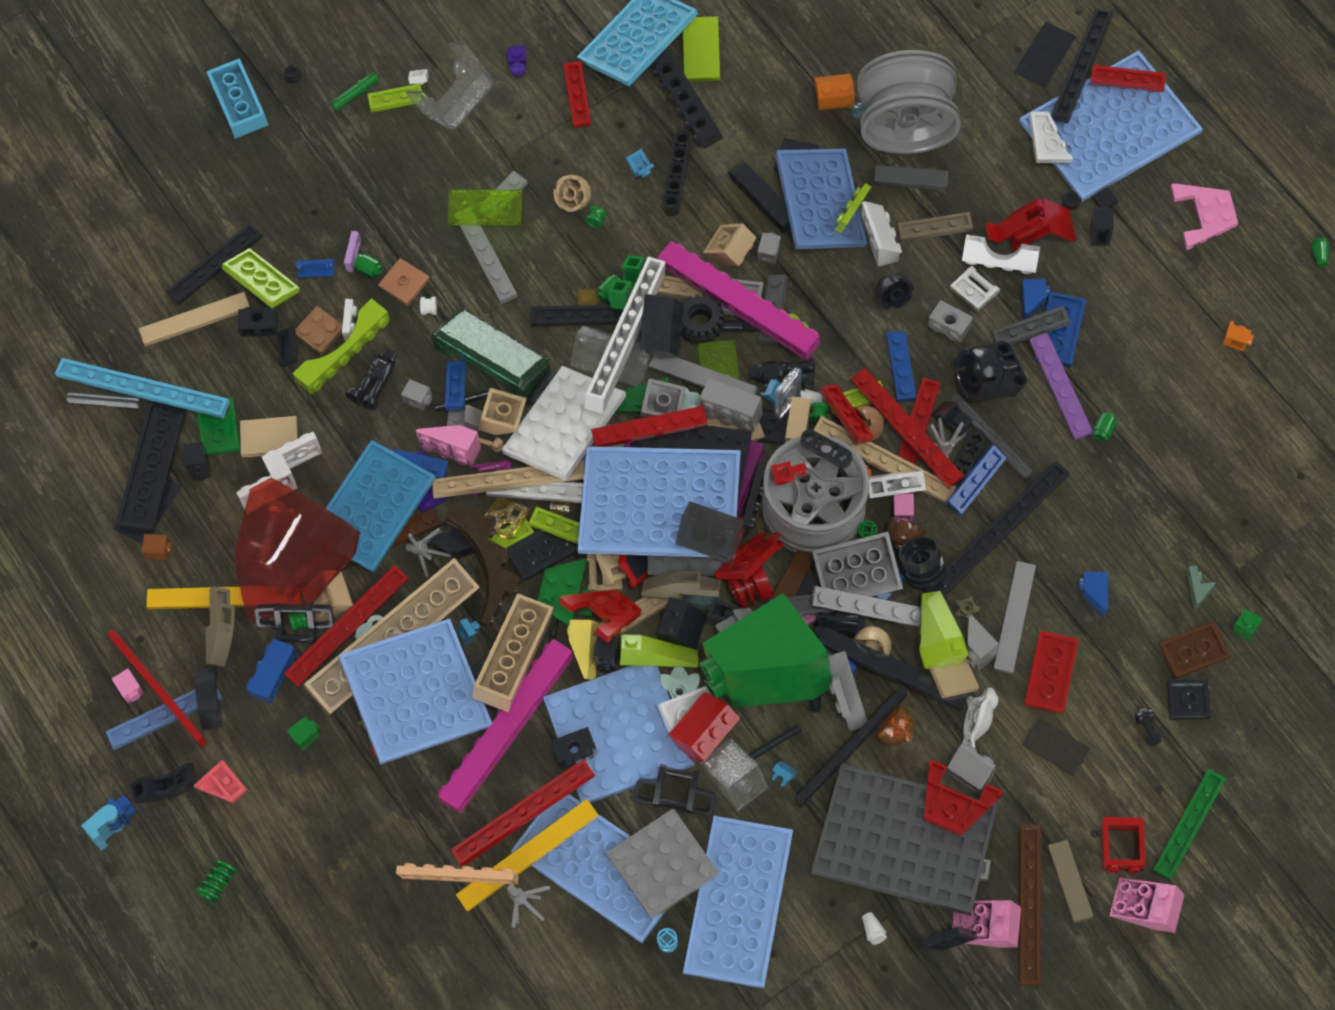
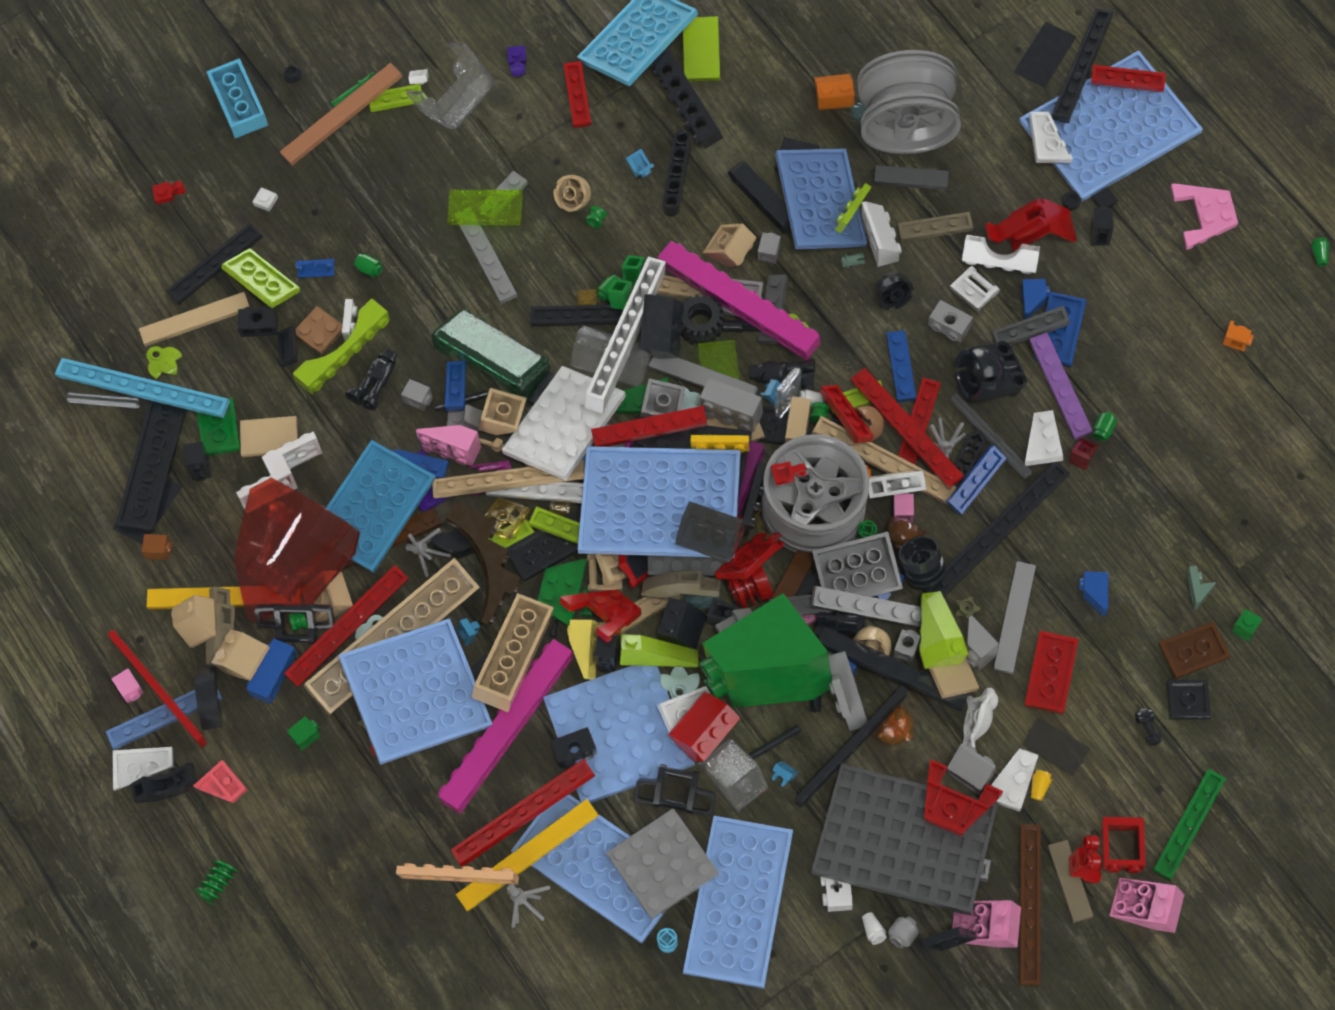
(108, 820): medium azure hips -> none
(136, 763): none -> white wing
(164, 363): none -> lime plate
(165, 191): none -> red plate
(195, 620): none -> tan slope
(240, 655): none -> tan slope
(265, 199): none -> white plate
(341, 114): none -> nougat tile
(352, 251): lavender tile -> none
(403, 282): nougat plate -> none
(428, 305): white wheel -> none
(720, 442): none -> yellow plate
(836, 900): none -> white brick
(841, 451): black beam -> none
(851, 260): none -> sand green pin
(903, 932): none -> light grey head
(907, 653): none -> light grey brick
(952, 417): black slope -> none
(1015, 779): none -> white wing
(1040, 783): none -> yellow cone
(1044, 440): none -> white wing
(1083, 453): none -> dark red slope
(1087, 861): none -> red piece

